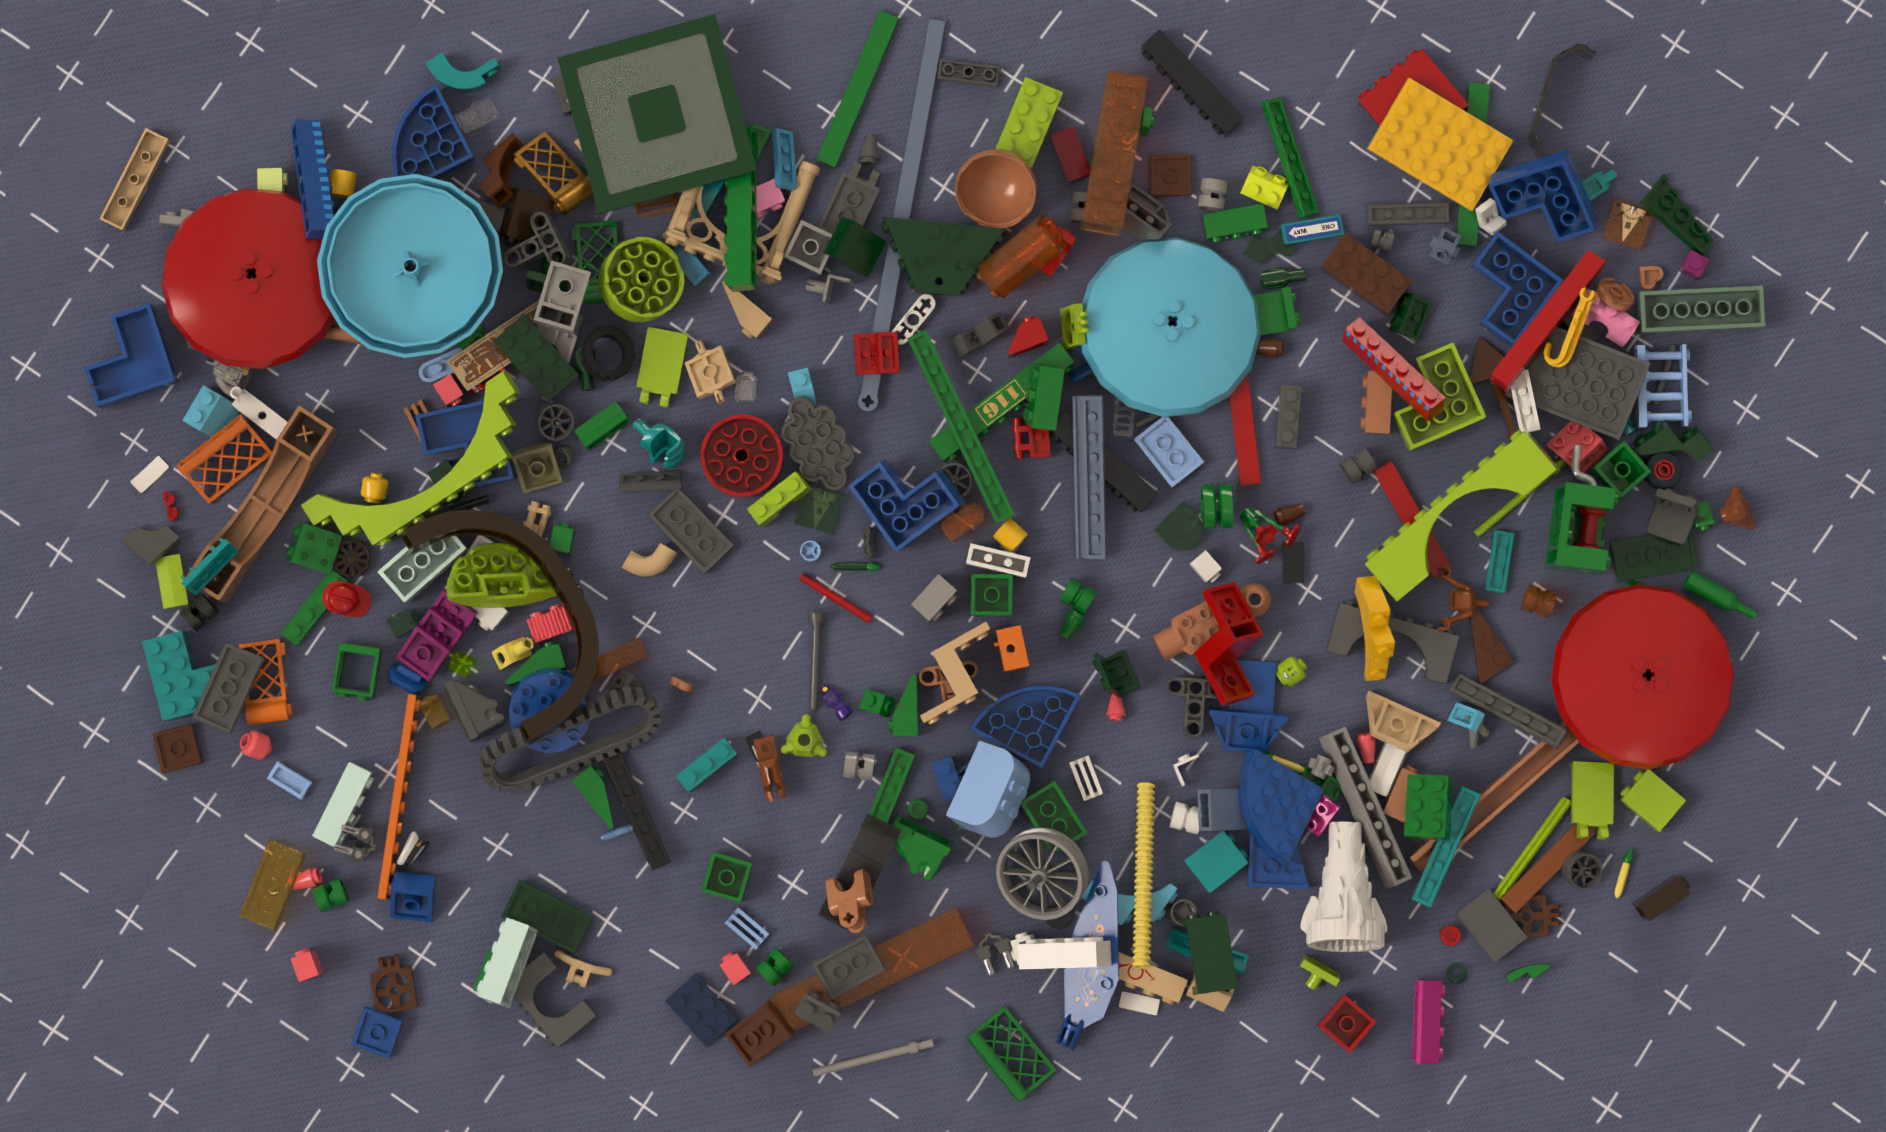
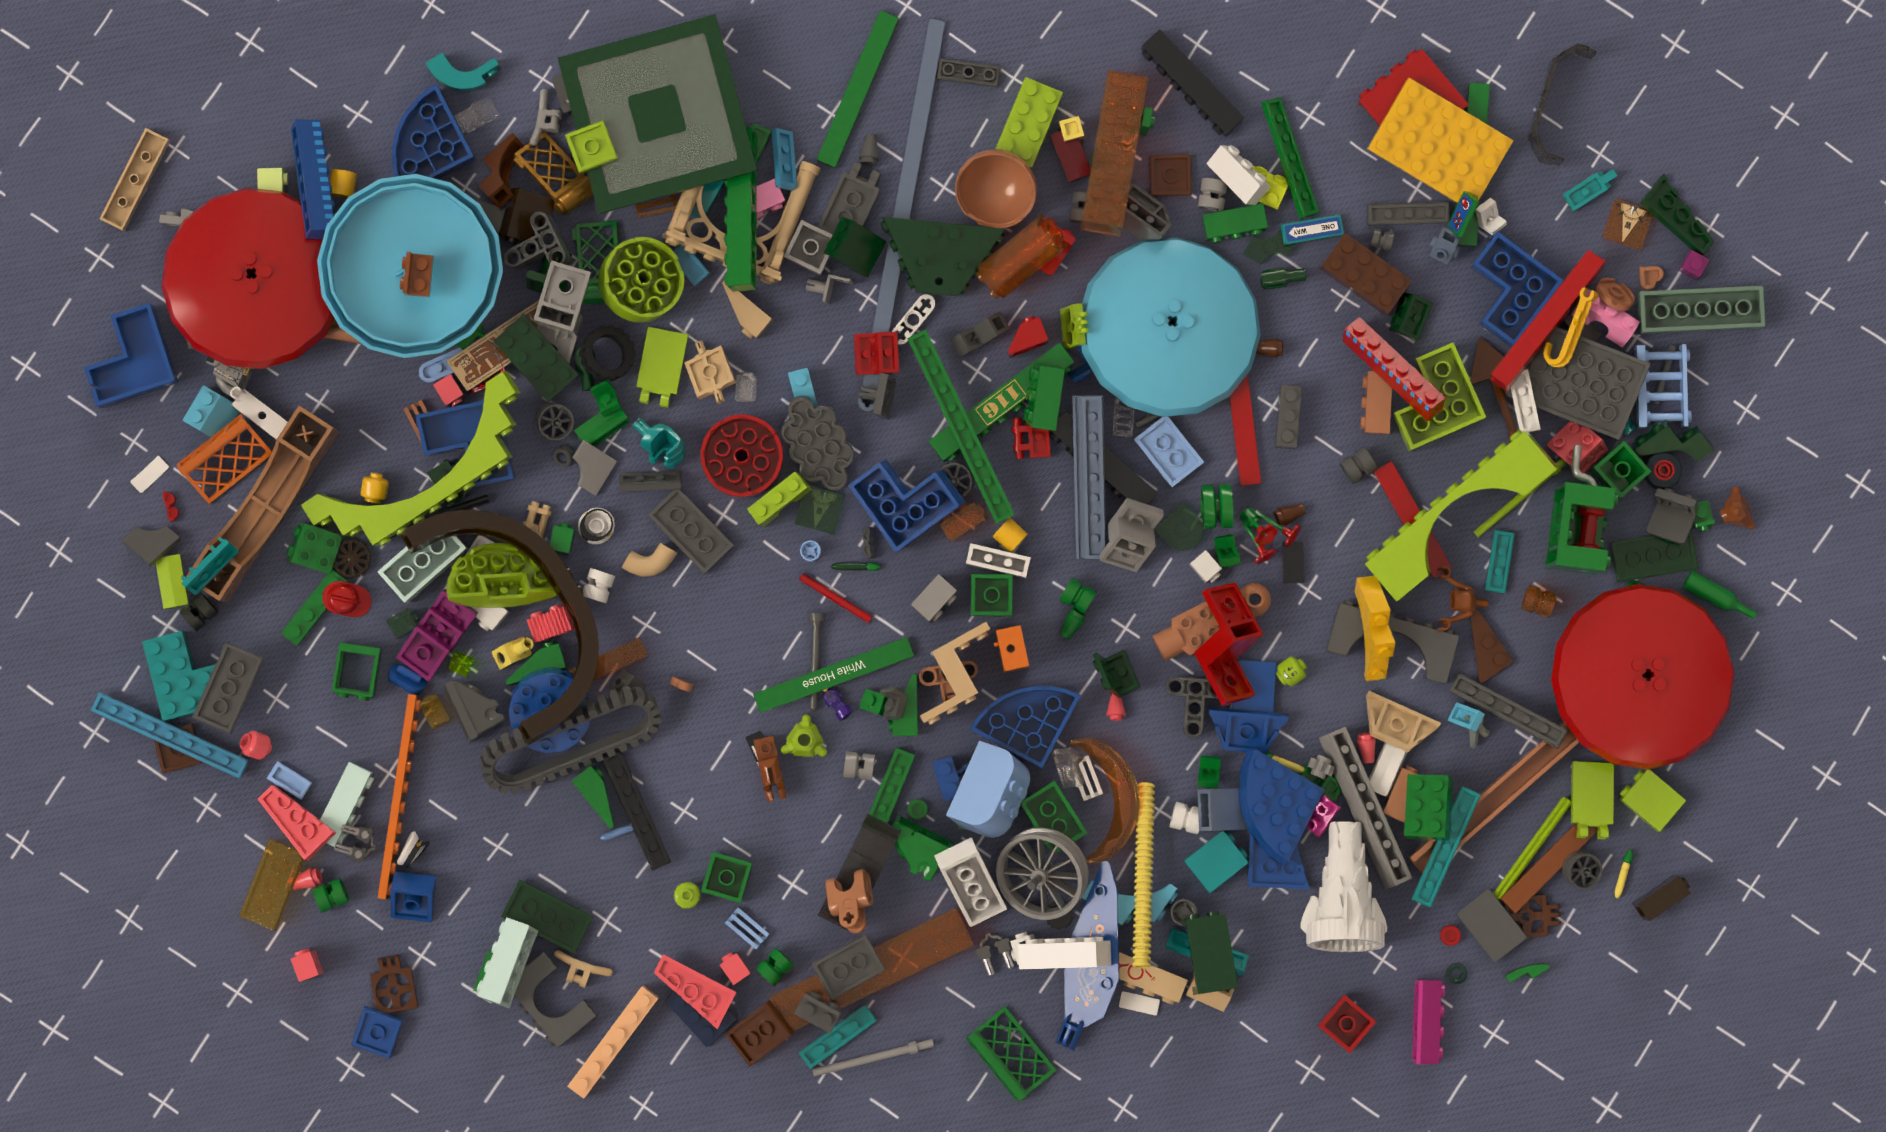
(169, 735): none -> dark azure tile
(273, 708): orange piece -> none
(298, 824): none -> coral wing
(417, 275): none -> dark orange bracket
(536, 467): olive slope -> none
(554, 115): none -> light grey piece
(591, 146): none -> lime tile
(594, 467): none -> light grey tile
(596, 525): none -> white piece
(598, 585): none -> white wheel
(606, 398): none -> green bracket
(613, 1041): none -> light nougat arch
(687, 895): none -> lime head
(698, 990): none -> coral wing
(706, 764): teal arch -> none
(833, 675): none -> green tile
(839, 1036): none -> teal tile
(882, 395): none -> dark grey tile
(895, 703): none -> dark grey bracket
(970, 882): none -> white brick
(1068, 768): none -> clear slope
(1071, 129): none -> light yellow panel
(1125, 797): none -> clear orange windscreen
(1131, 535): none -> light grey bracket
(1186, 758): white bracket -> none
(1209, 772): none -> green bracket
(1226, 551): none -> green bracket
(1238, 174): none -> white brick
(1277, 311): green bracket -> none
(1318, 972): lime tile -> none
(1463, 213): none -> slope
(1549, 184): blue brick -> none

